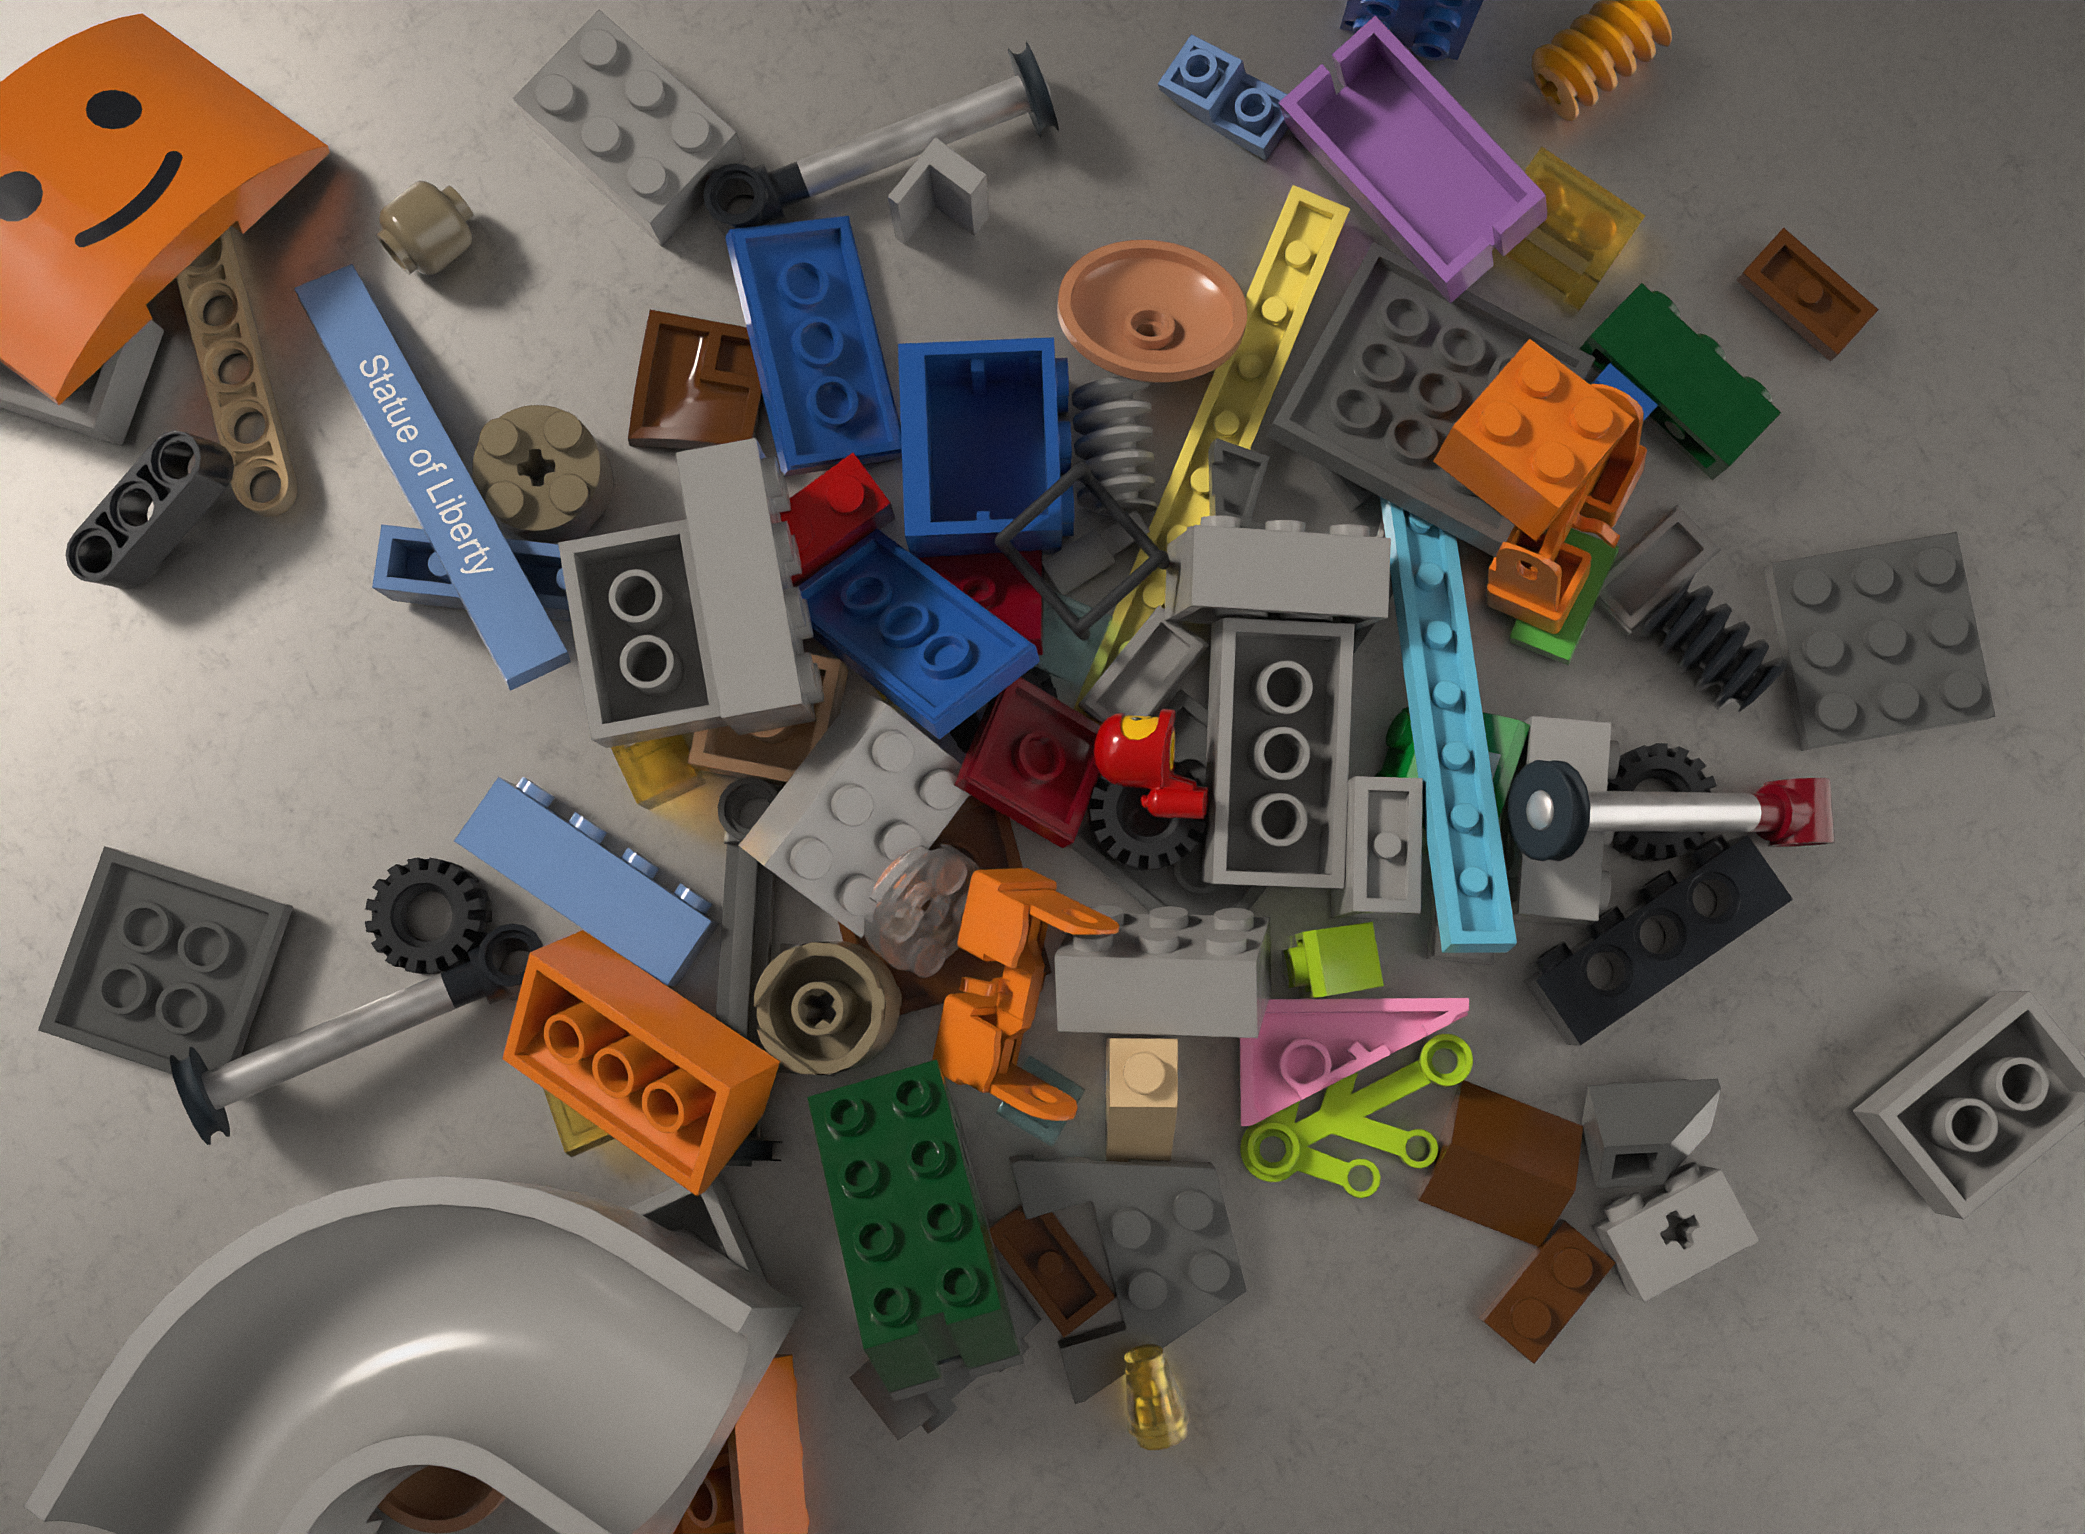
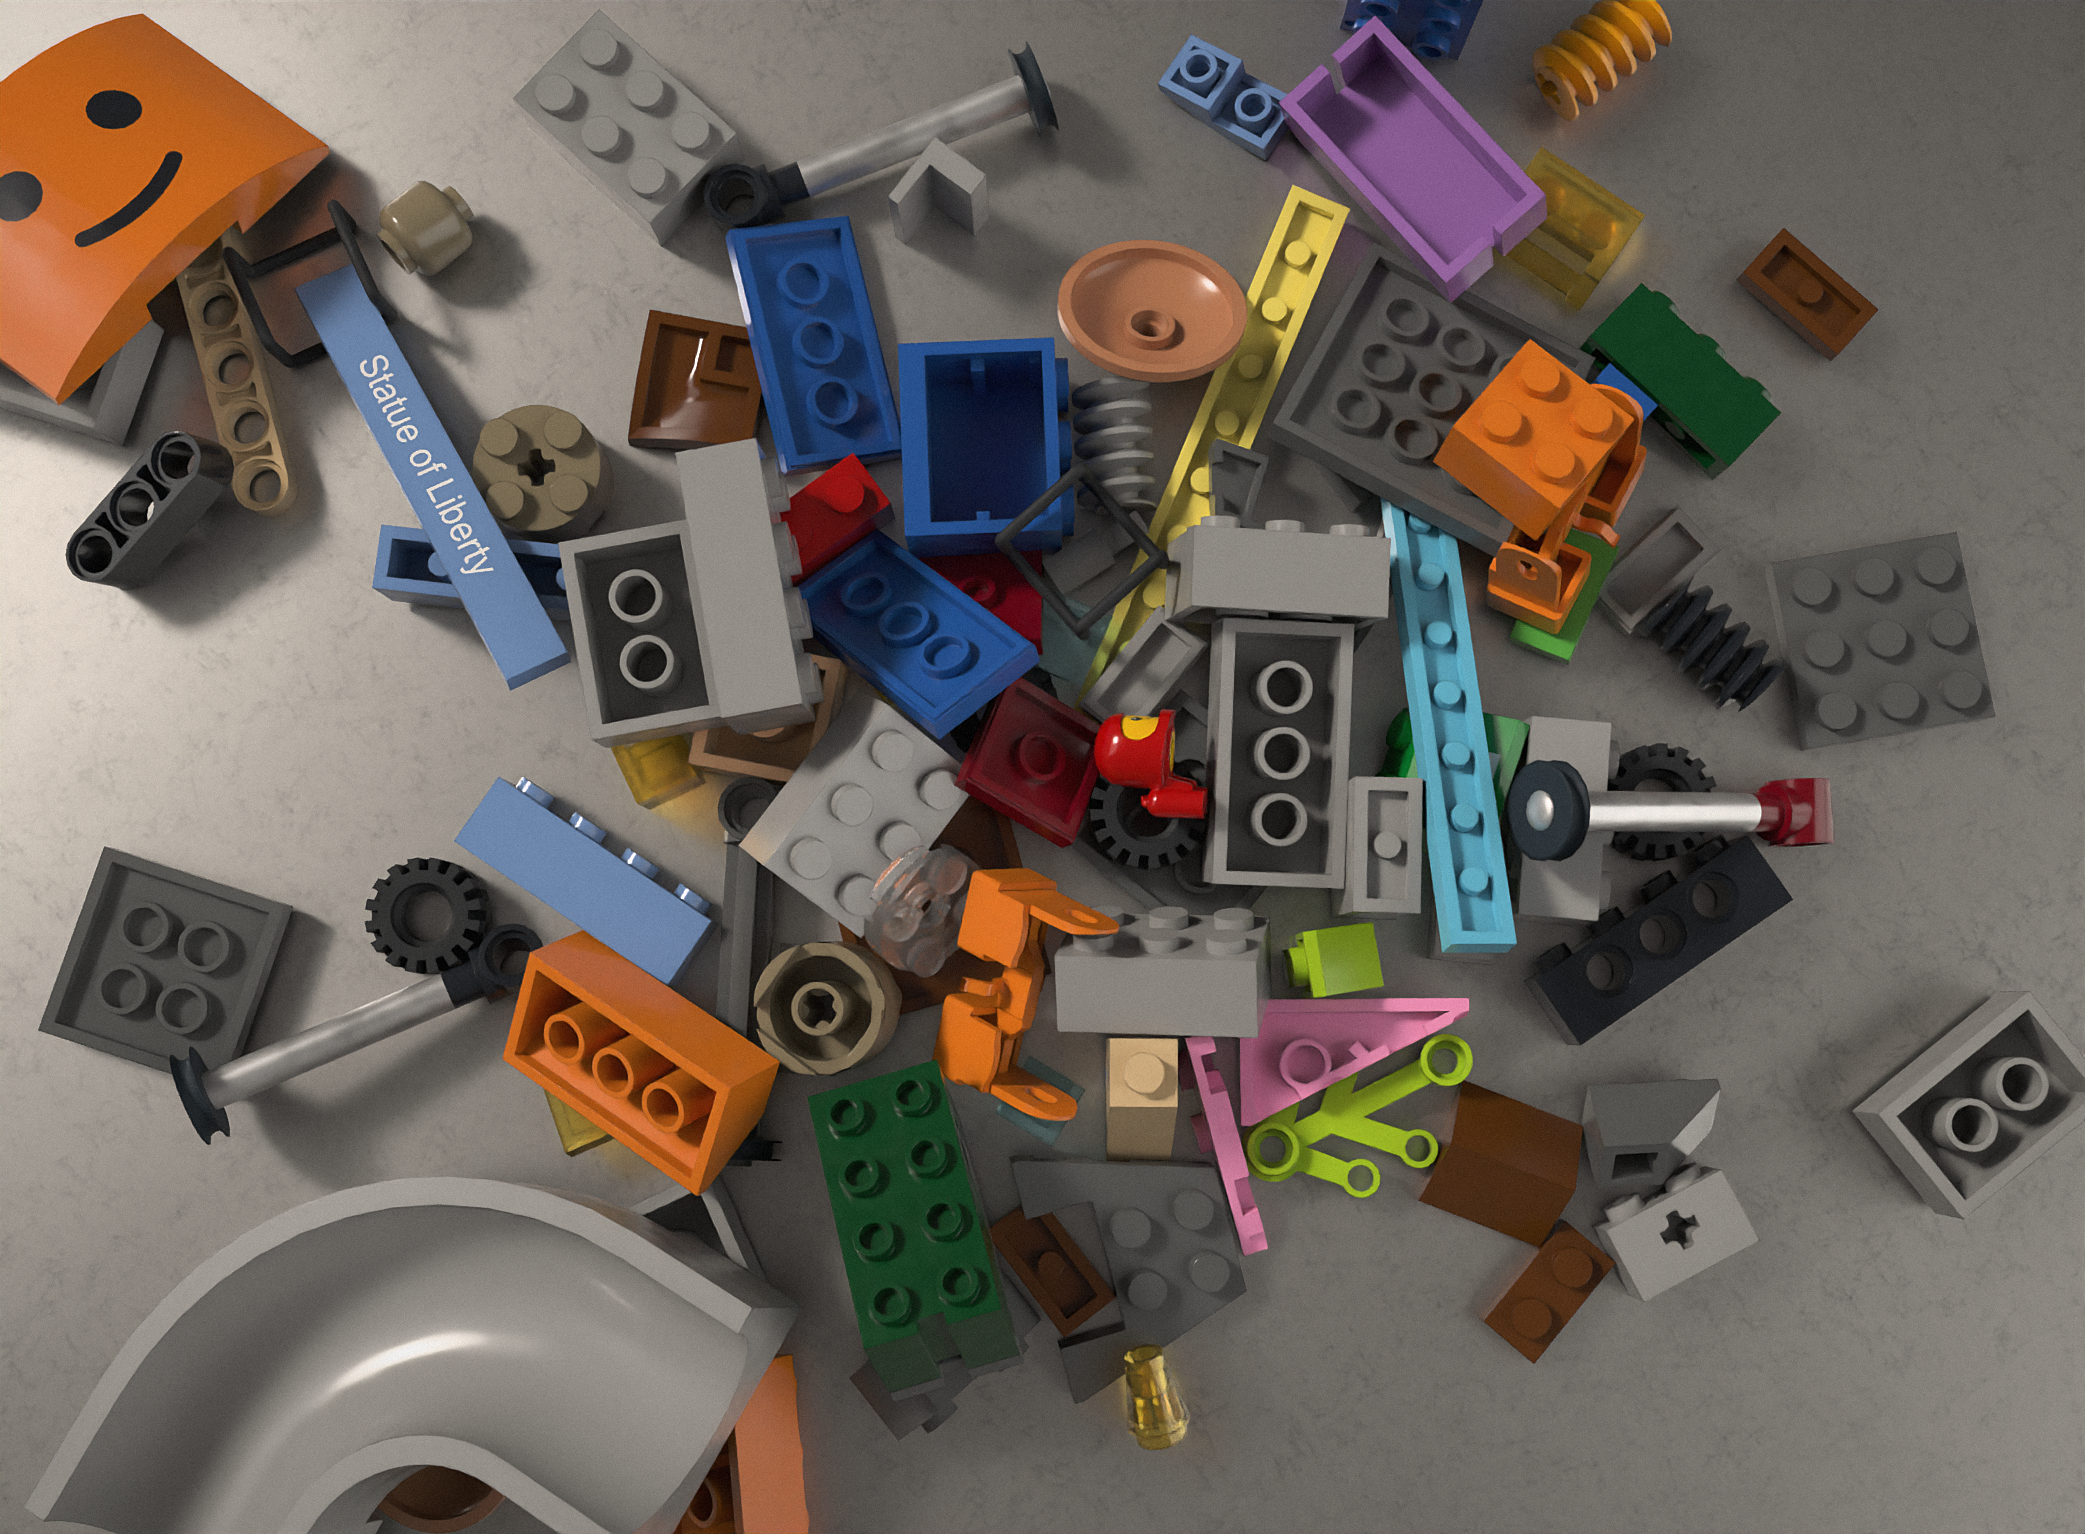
(240, 269): none -> black piece
(1218, 1133): none -> bright pink wing

